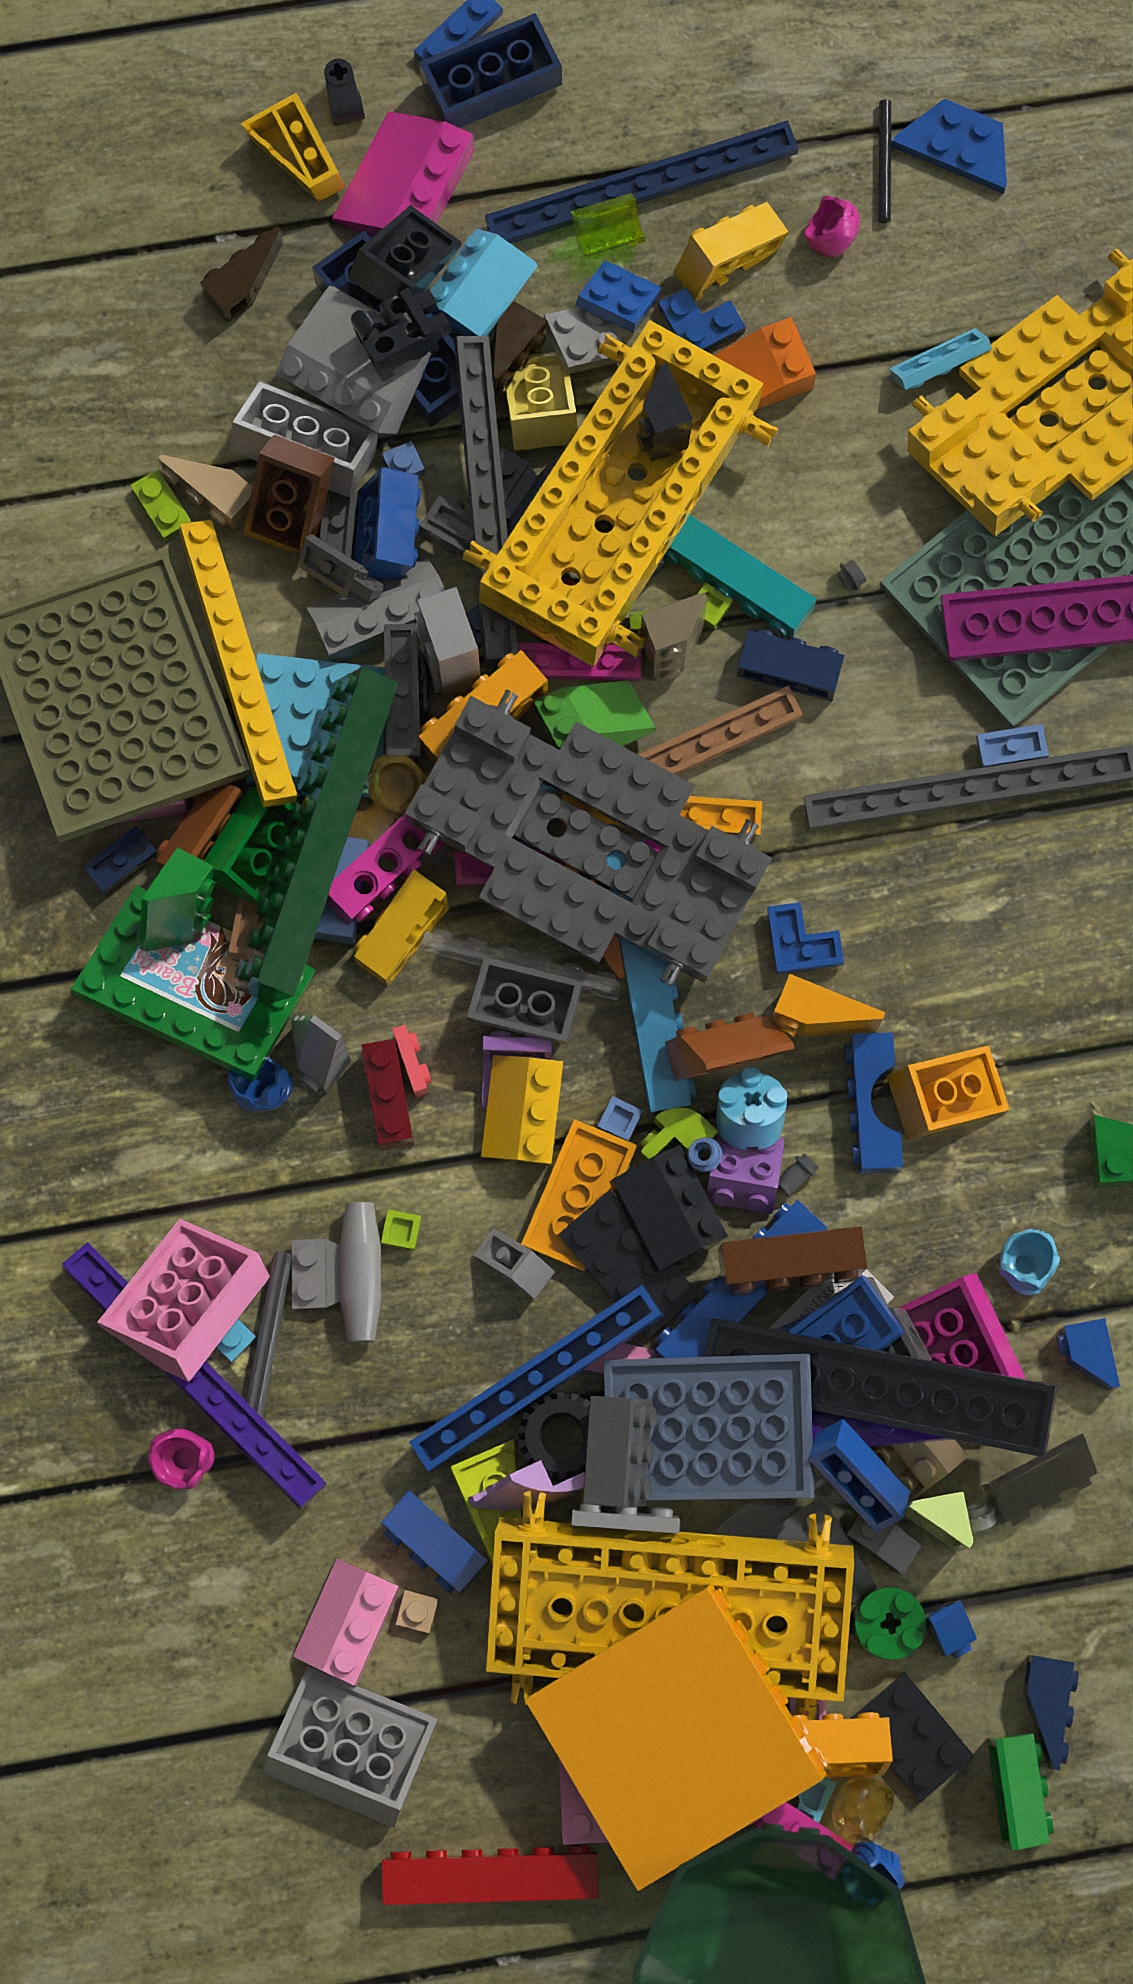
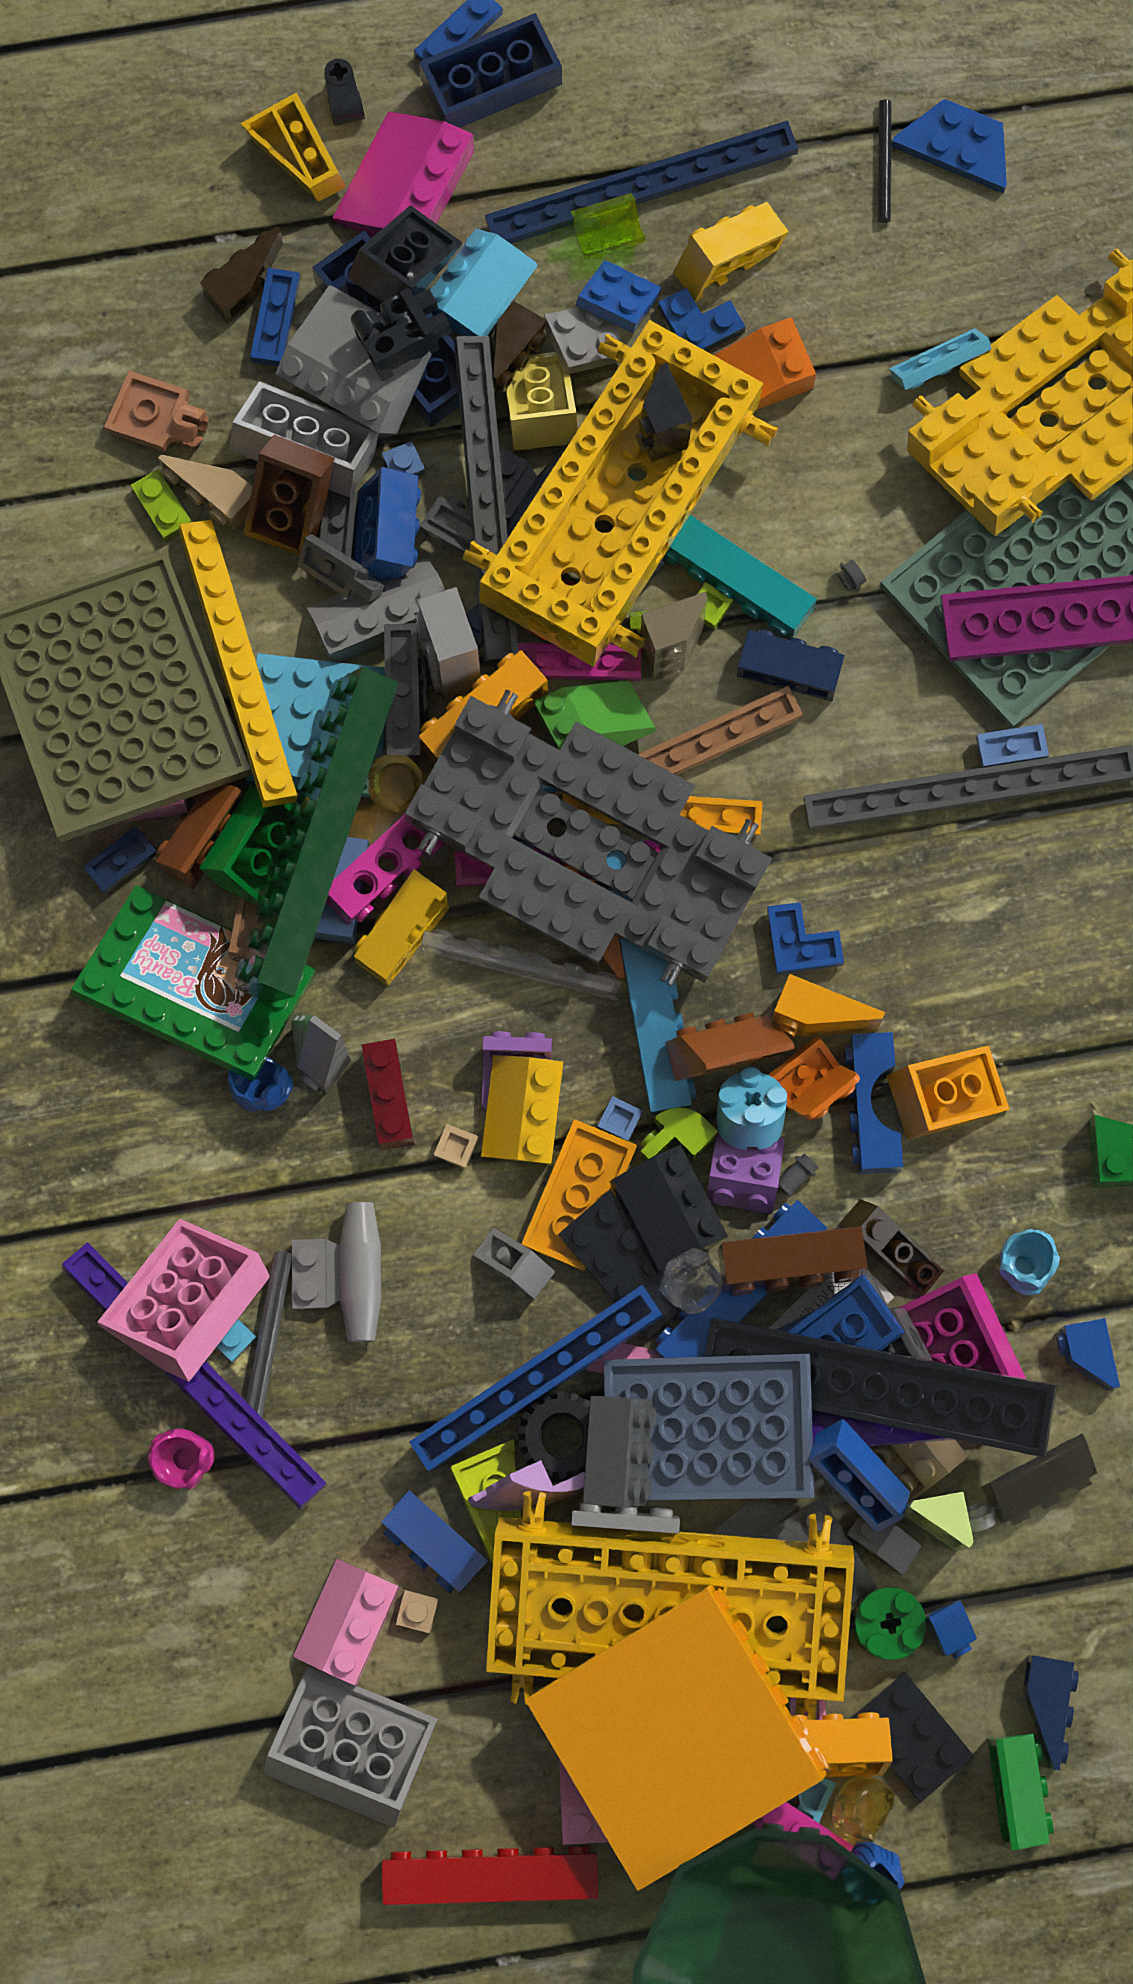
(155, 414): none -> nougat plate
(177, 903): green slope -> none
(275, 316): none -> blue plate
(401, 1230): lime plate -> none
(408, 1046): coral plate -> none
(456, 1146): none -> tan plate
(525, 1000): dark grey slope -> none
(691, 1281): none -> clear hair
(698, 1148): medium blue plate -> none
(814, 1080): none -> orange bracket
(832, 226): dark pink hair -> none
(893, 1246): none -> dark brown slope

